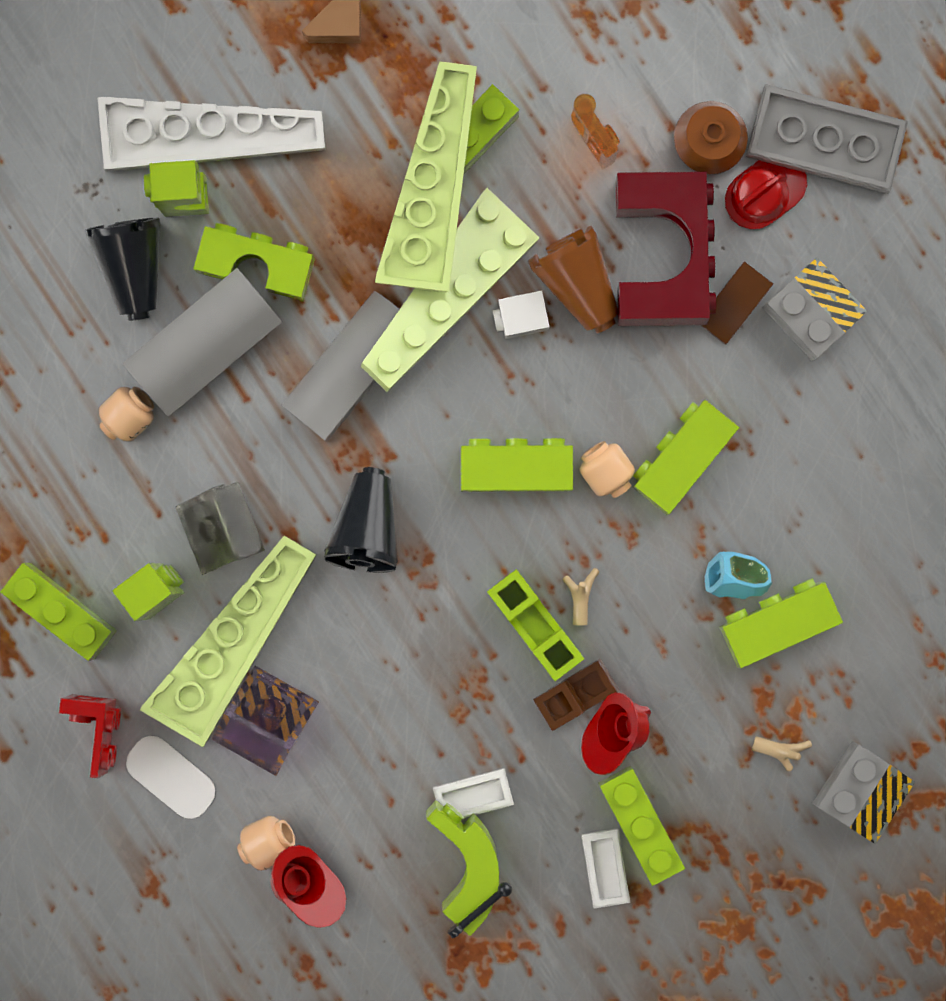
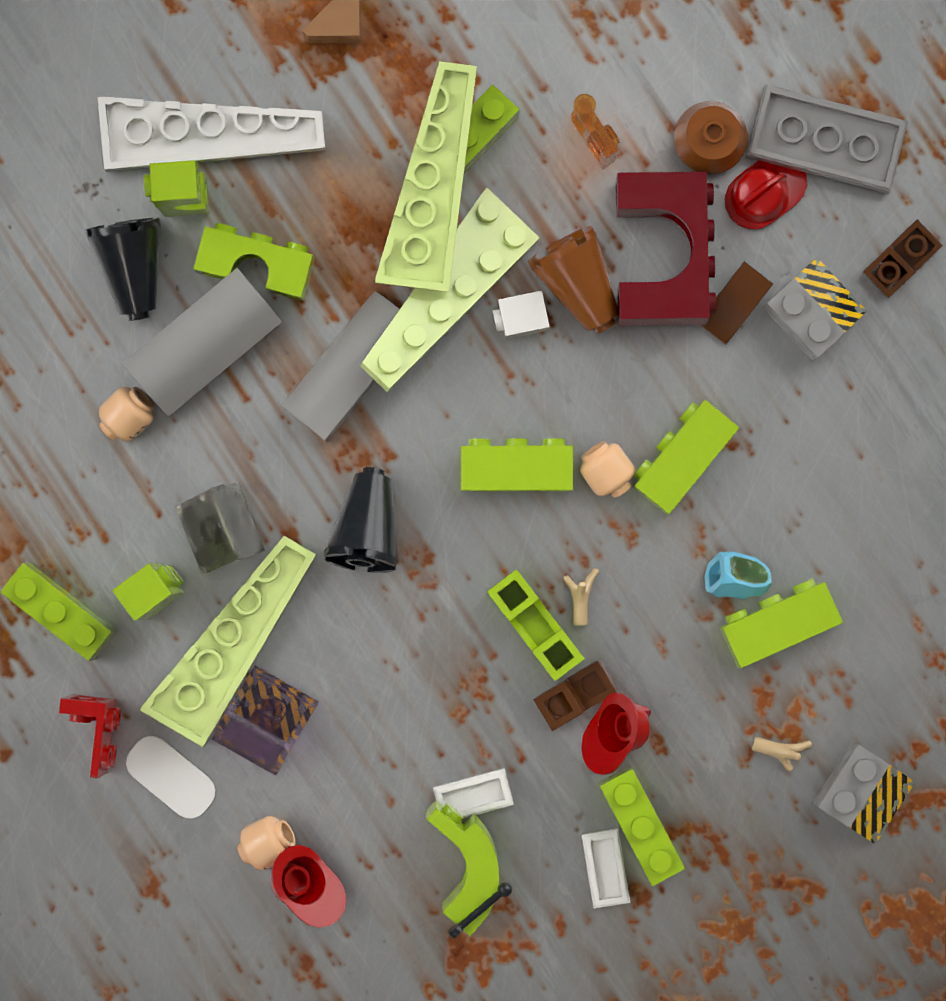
(902, 258): none -> reddish brown slope

